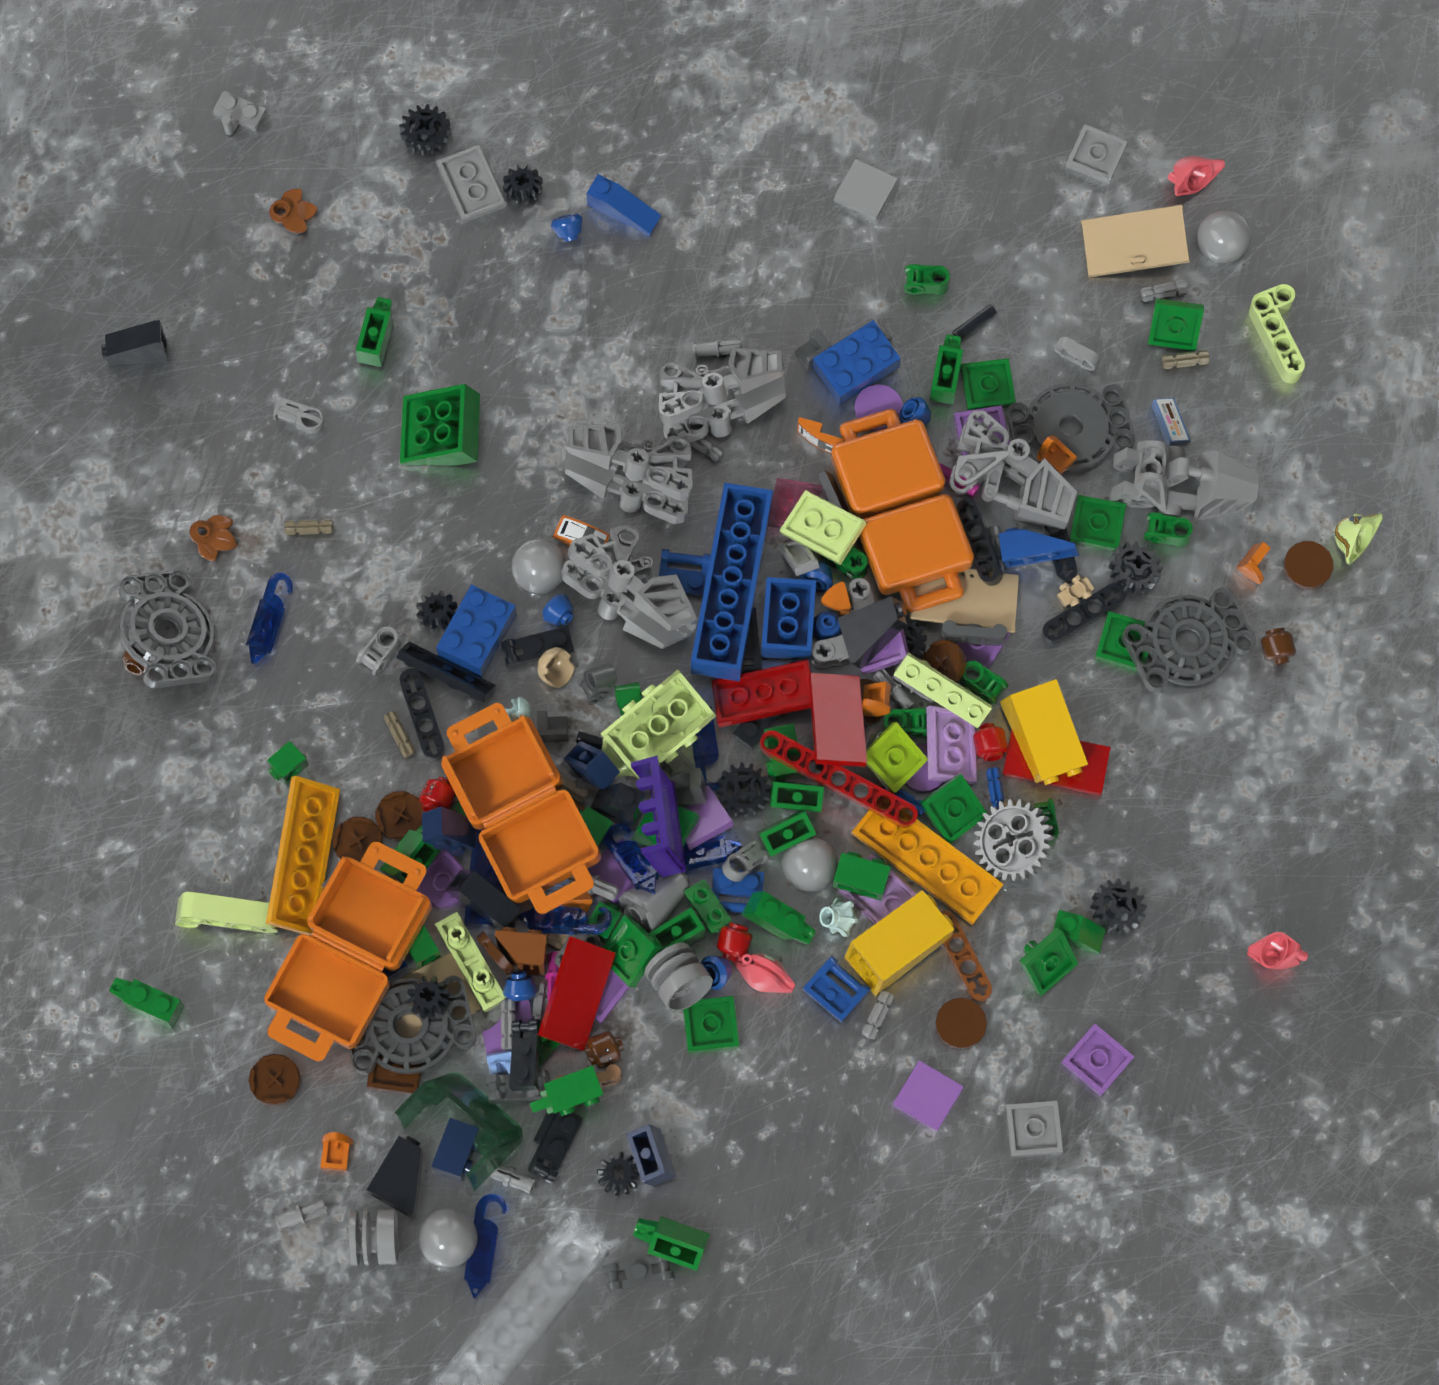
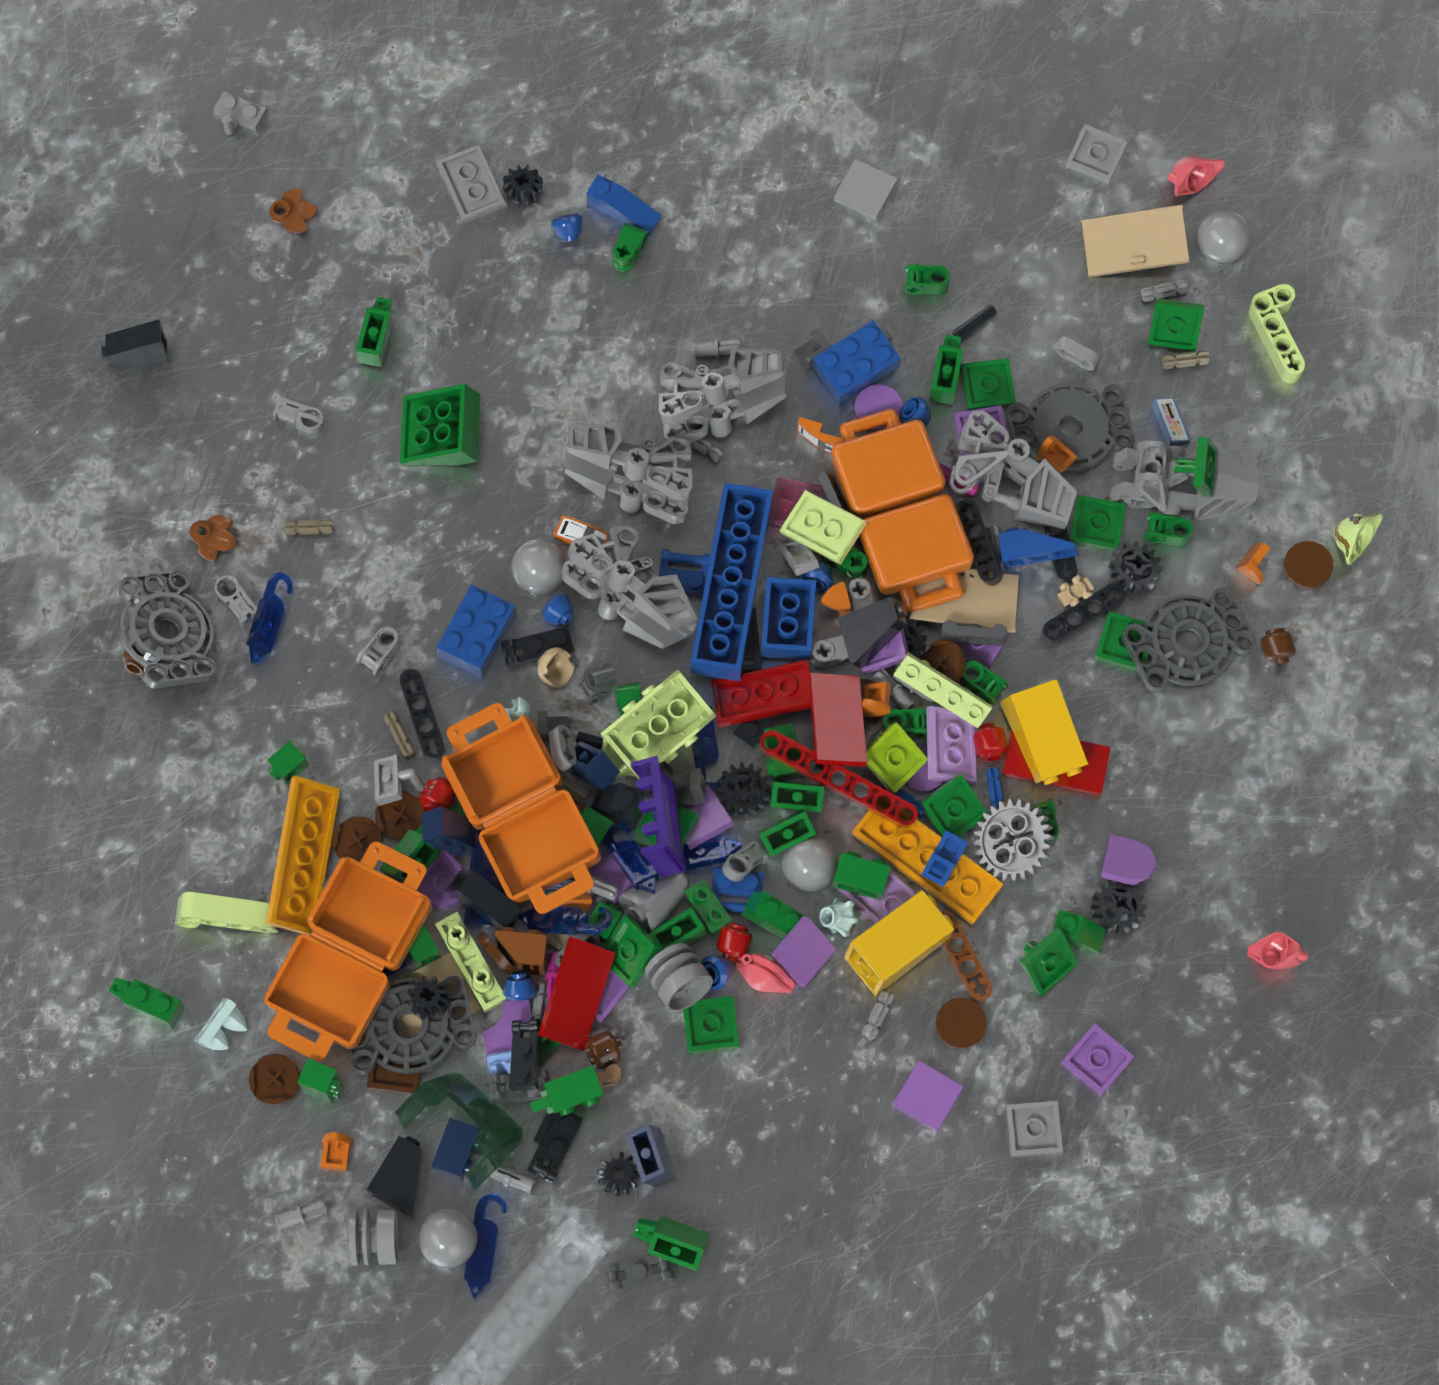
(226, 1016): none -> light aqua tile
(238, 602): none -> light grey piece
(320, 1081): none -> green brick
(389, 779): none -> light grey plate
(424, 134): black gear -> none
(431, 604): black gear -> none
(446, 671): black plate -> none
(507, 1017): light grey axle -> none
(562, 747): none -> light grey beam
(628, 247): none -> green piece
(803, 951): none -> medium lavender tile
(826, 625): blue cone -> none
(831, 995): blue plate -> none
(945, 858): none -> blue slope
(1127, 861): none -> medium lavender tile
(1202, 466): none -> green tile

